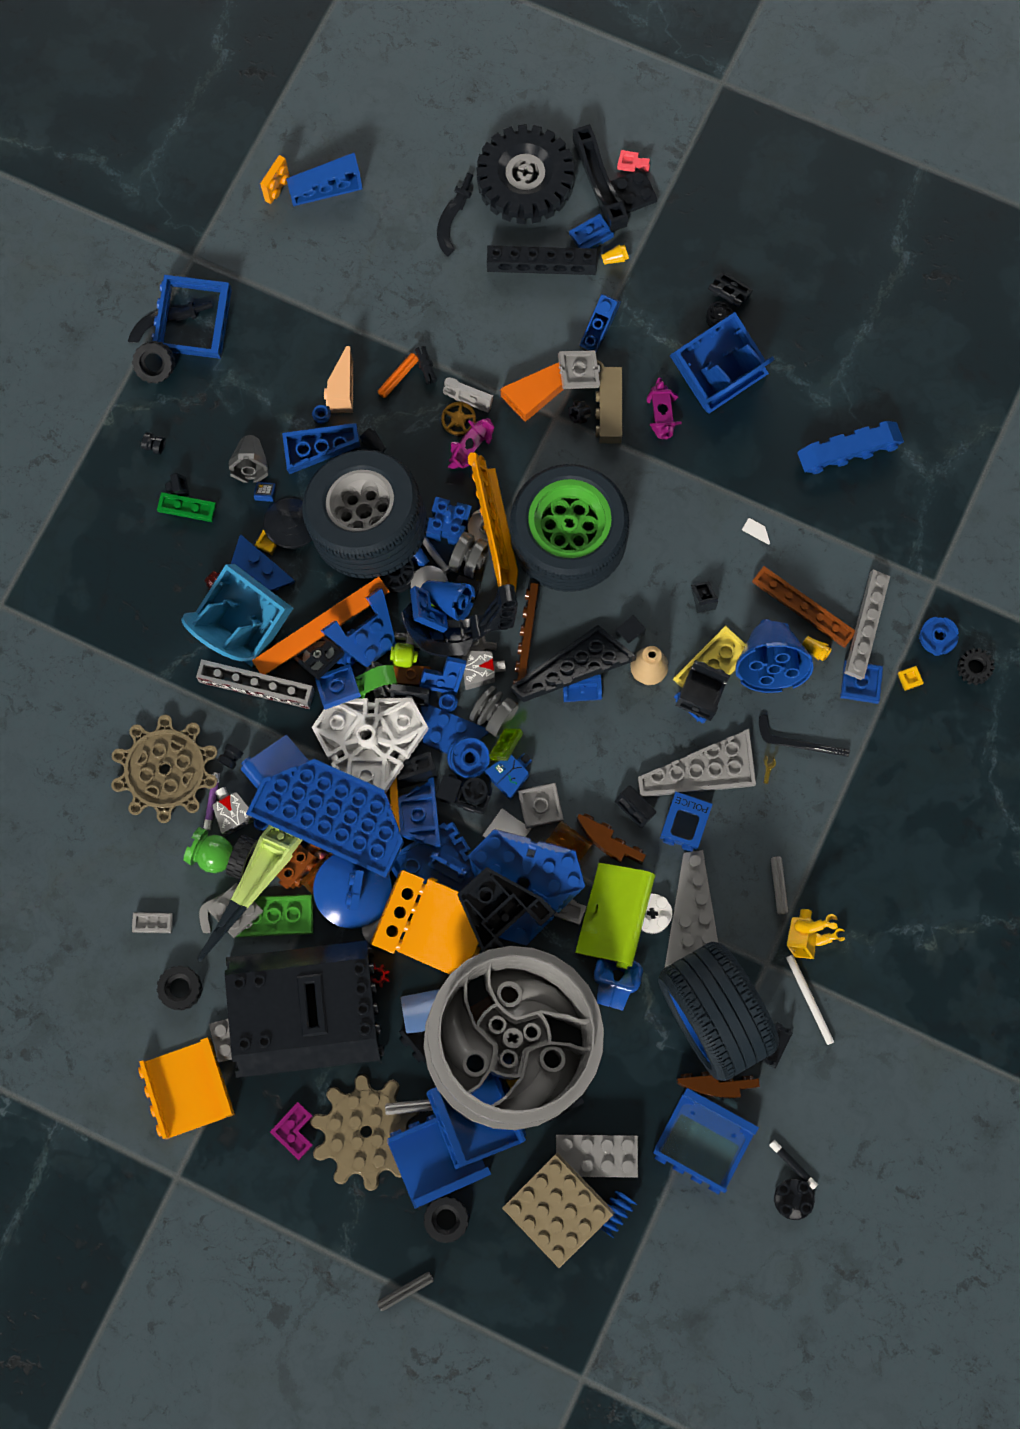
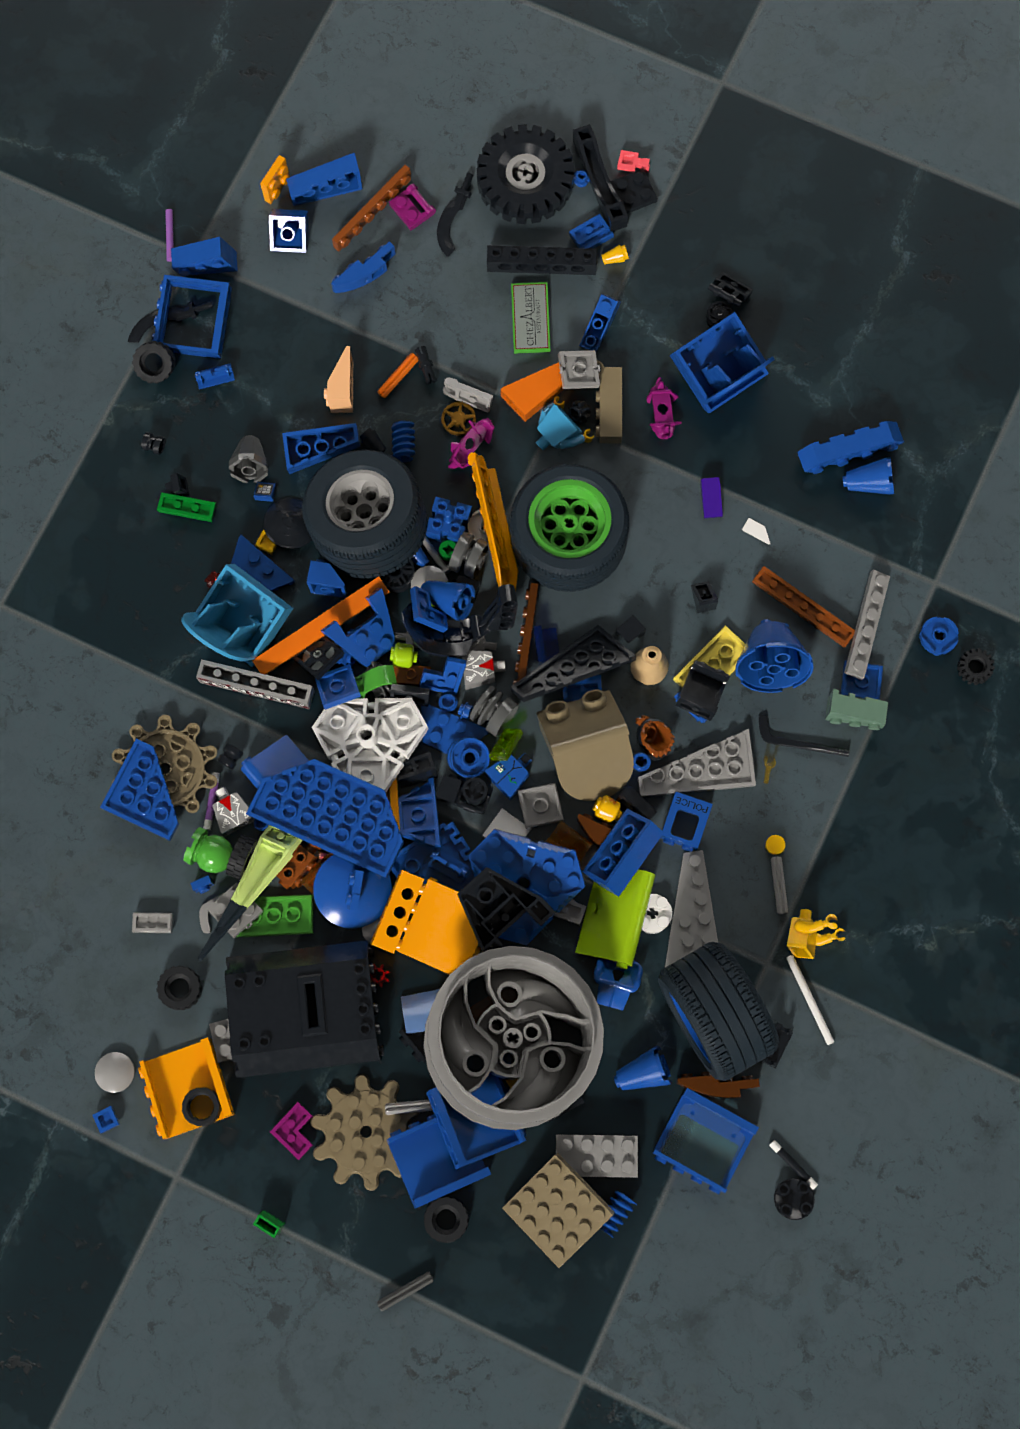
(106, 1119): none -> blue plate
(114, 1072): none -> light grey dish
(142, 793): none -> blue plate
(169, 233): none -> medium lavender bar
(186, 1107): none -> black tyre
(202, 885): none -> blue plate
(204, 257): none -> blue wedge
(214, 376): none -> blue hinge
(266, 1216): none -> green piece
(288, 230): none -> blue slope
(321, 409): blue plate -> none
(324, 580): none -> blue slope
(360, 274): none -> blue slope
(368, 212): none -> dark orange plate
(402, 439): none -> blue piece
(407, 210): none -> magenta plate
(446, 555): none -> green wheel
(465, 711): none -> blue plate
(530, 317): none -> light grey tile
(546, 643): none -> clear blue panel
(559, 428): none -> dark azure torso
(581, 182): none -> blue plate
(588, 745): none -> dark tan plate
(607, 809): none -> yellow head
(623, 852): none -> blue slope
(641, 758): none -> blue cone
(644, 1072): none -> blue cone
(654, 737): none -> dark orange hair
(711, 497): none -> dark purple slope
(775, 845): none -> yellow tile
(817, 648): yellow cone -> none
(856, 710): none -> sand green wedge
(871, 478): none -> blue cone
(910, 678): yellow tile -> none

